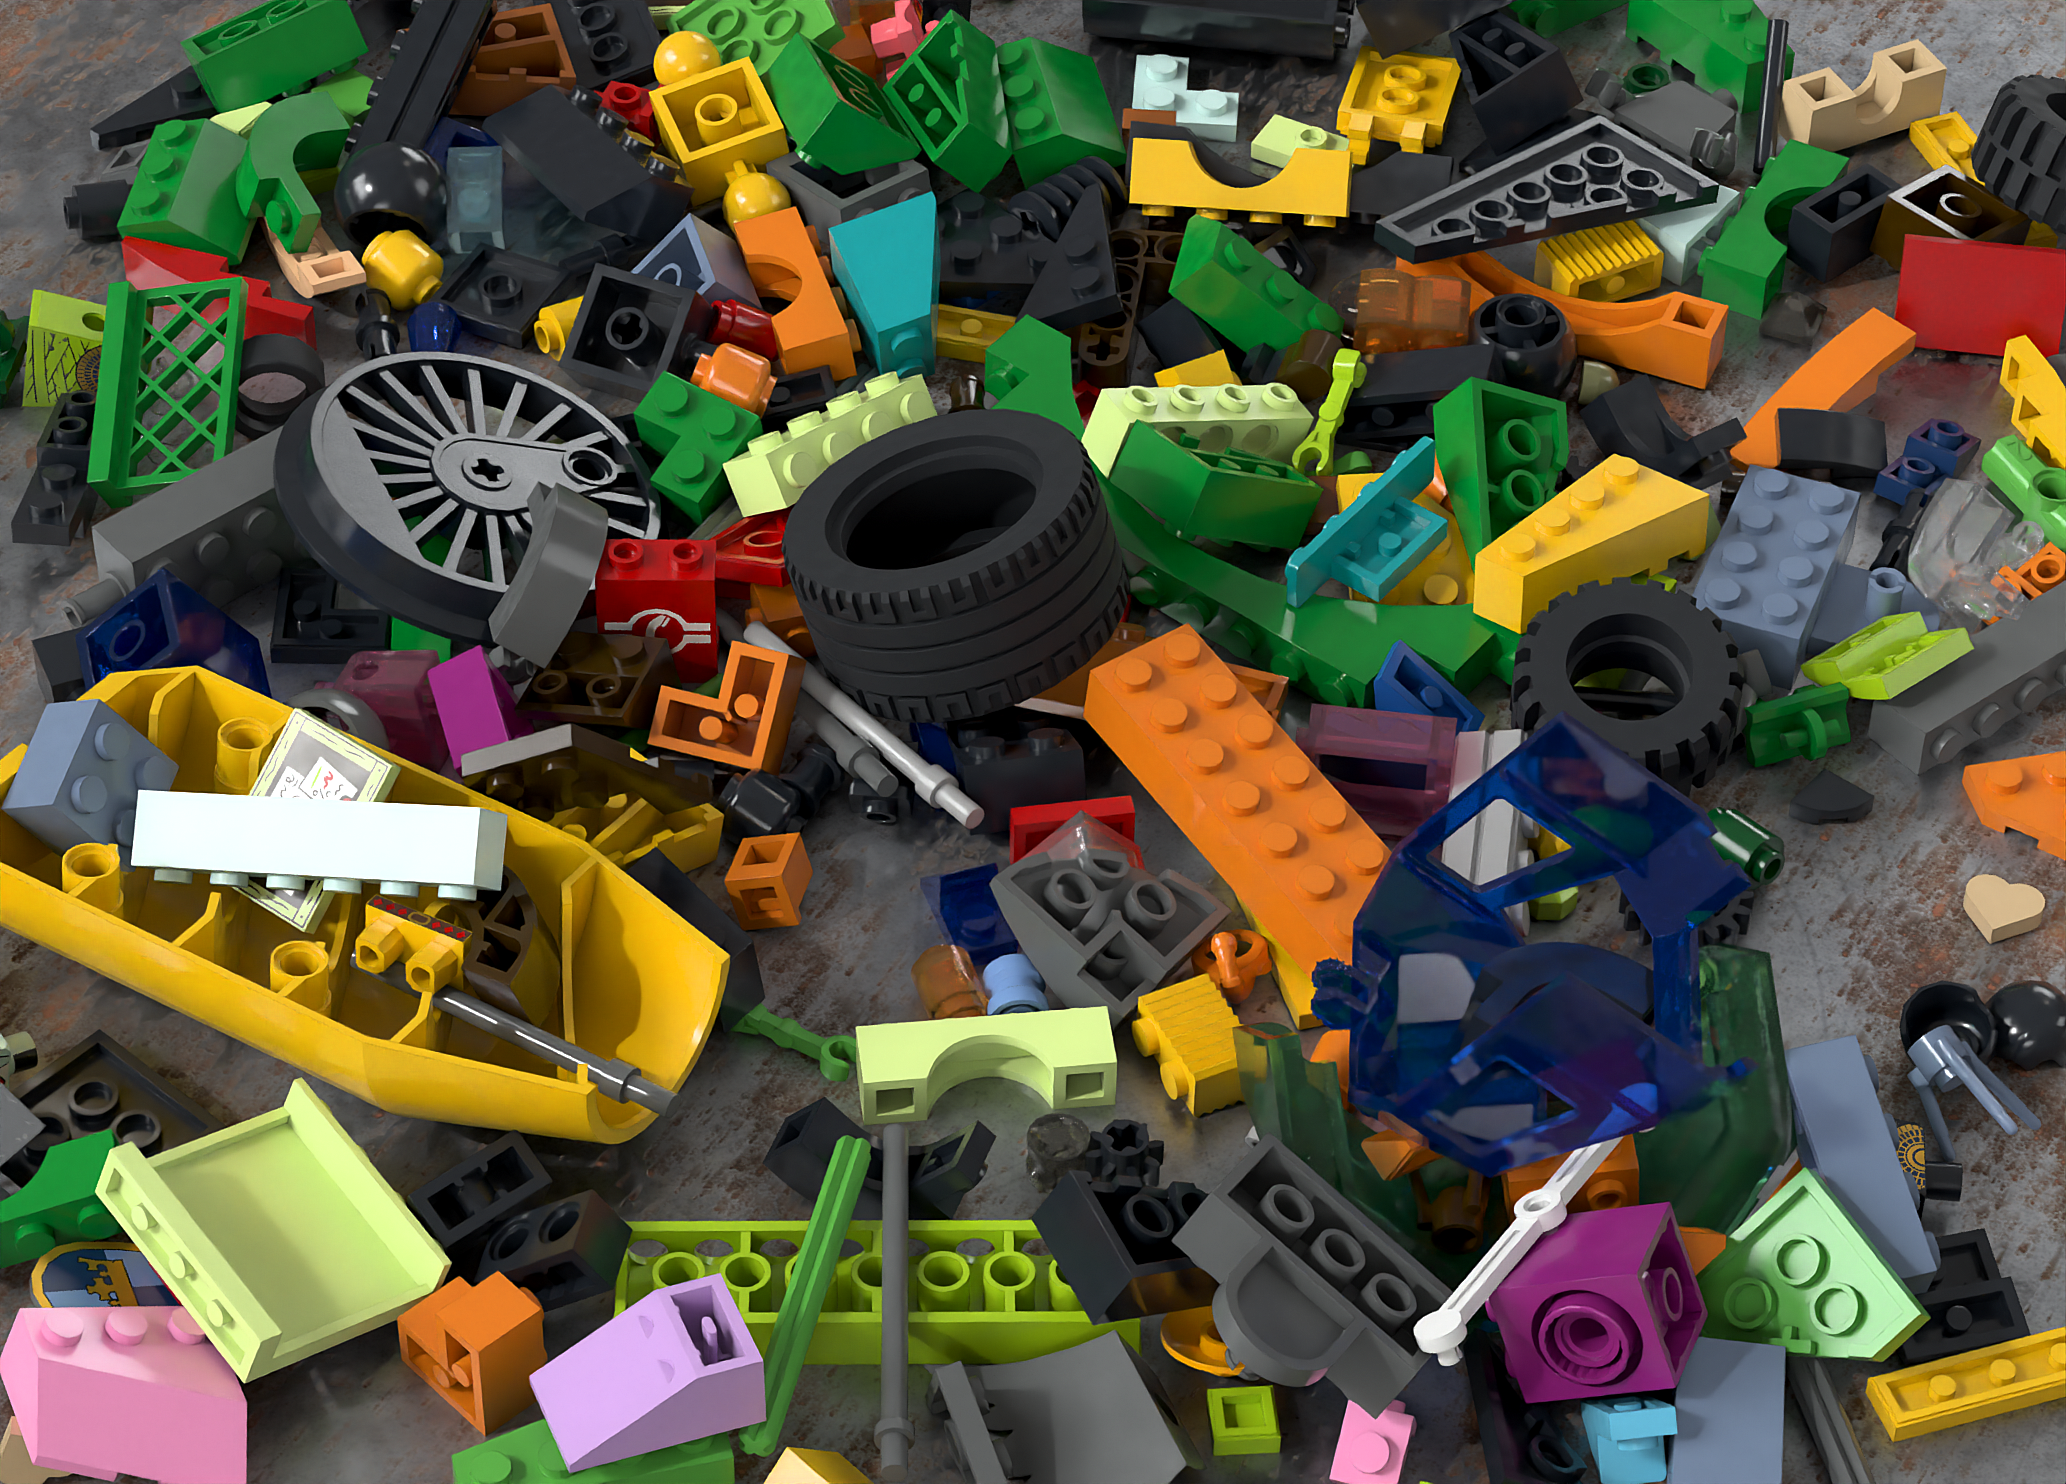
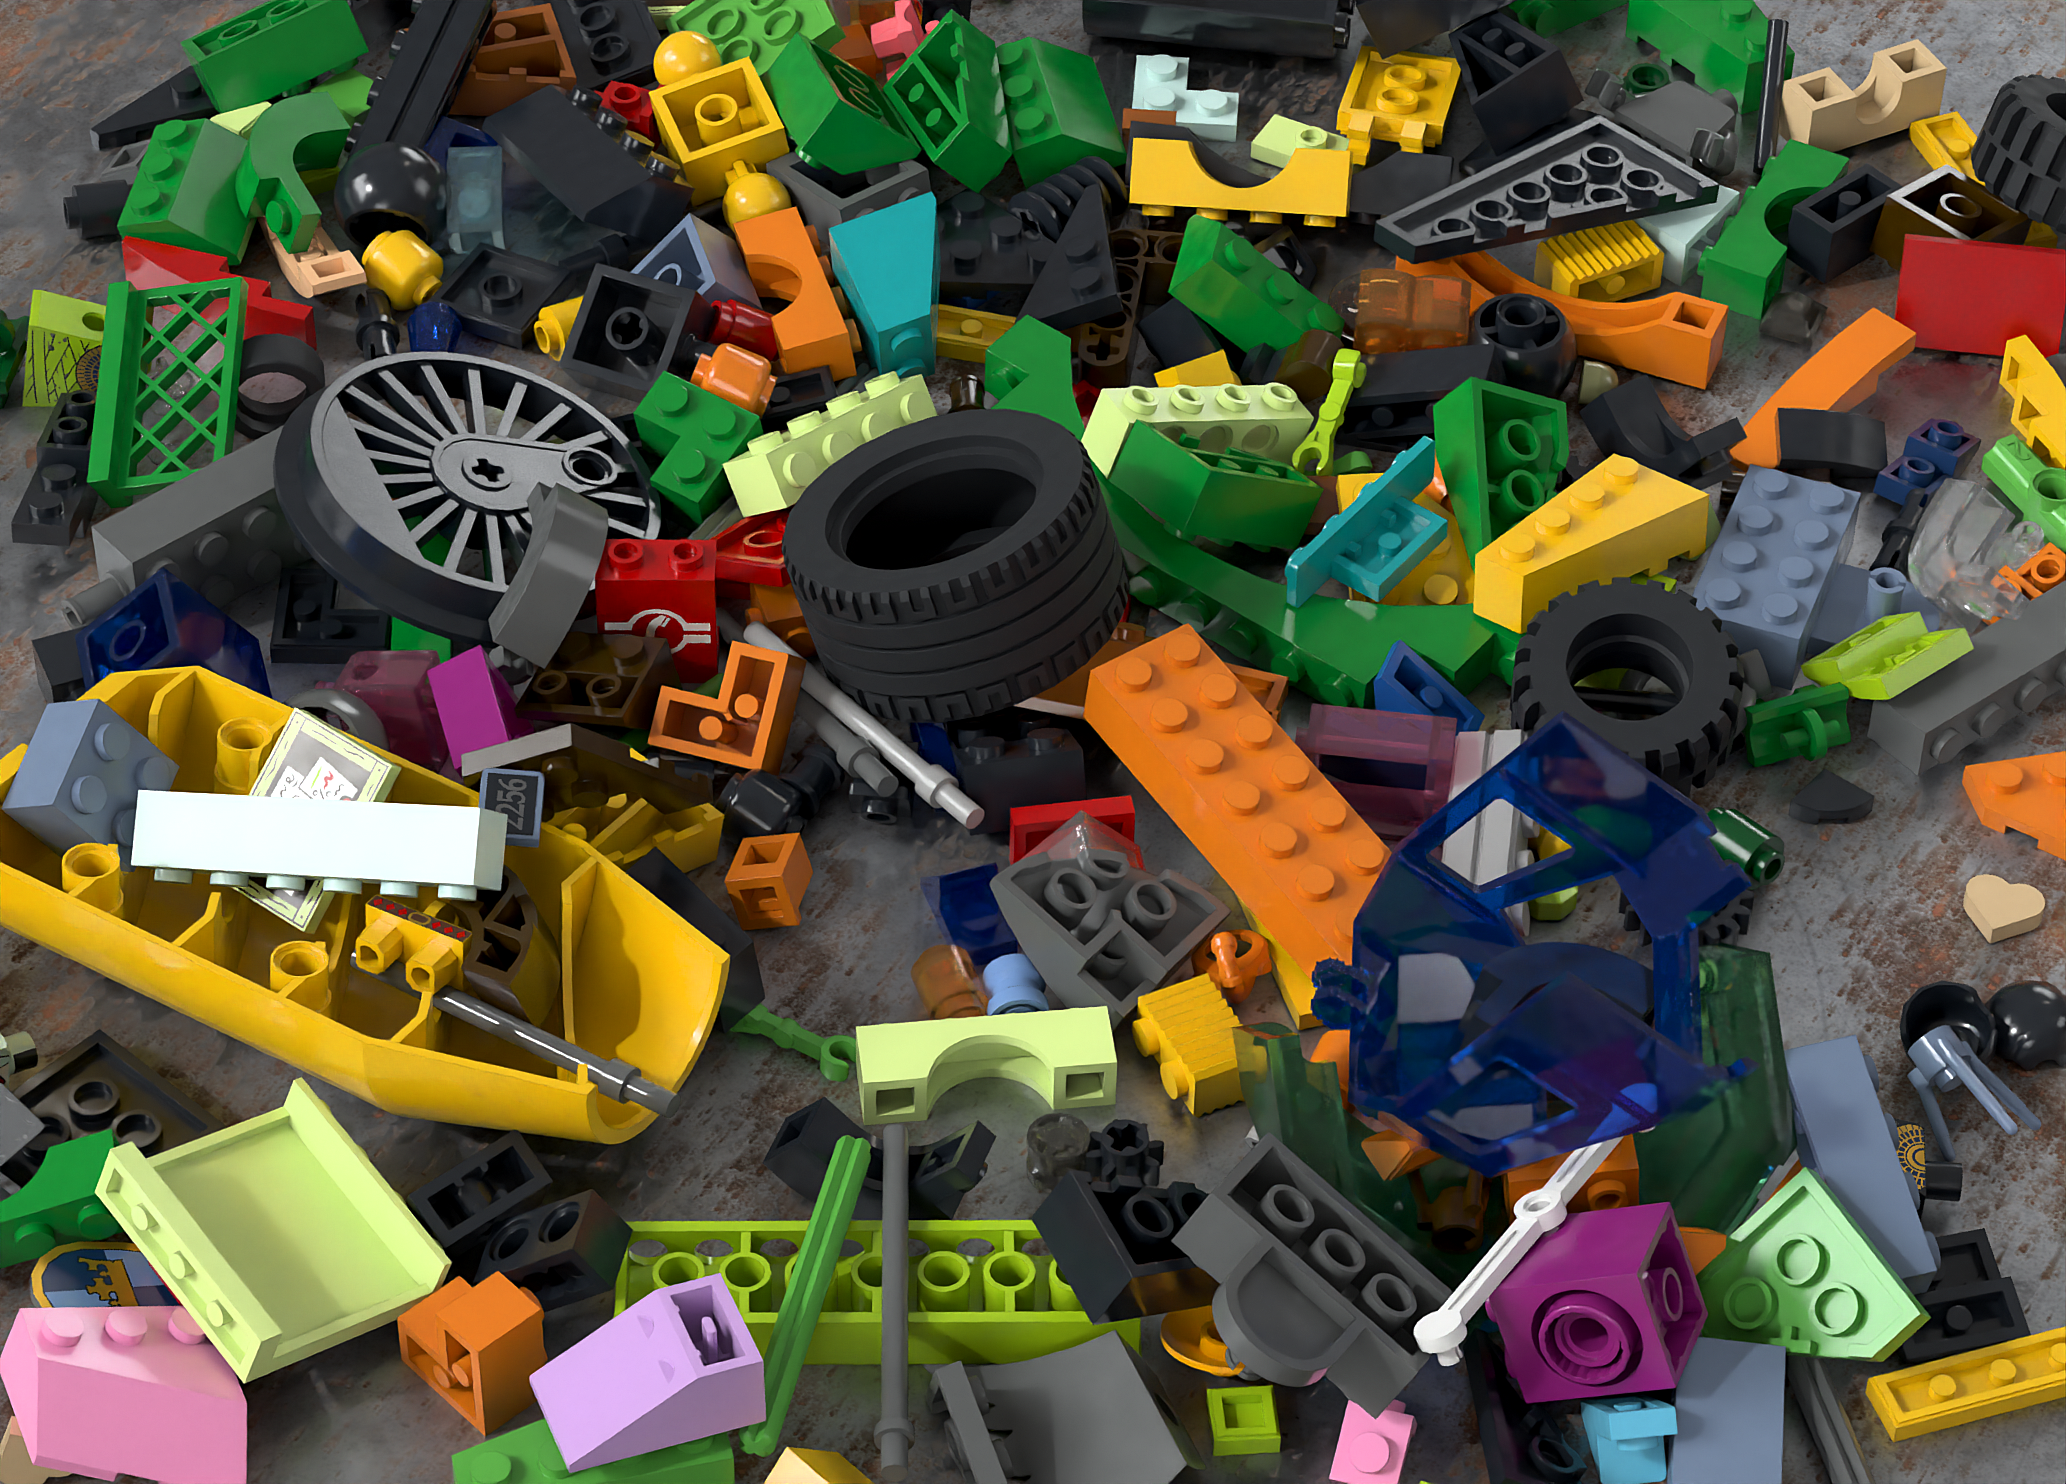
(520, 797): none -> slope

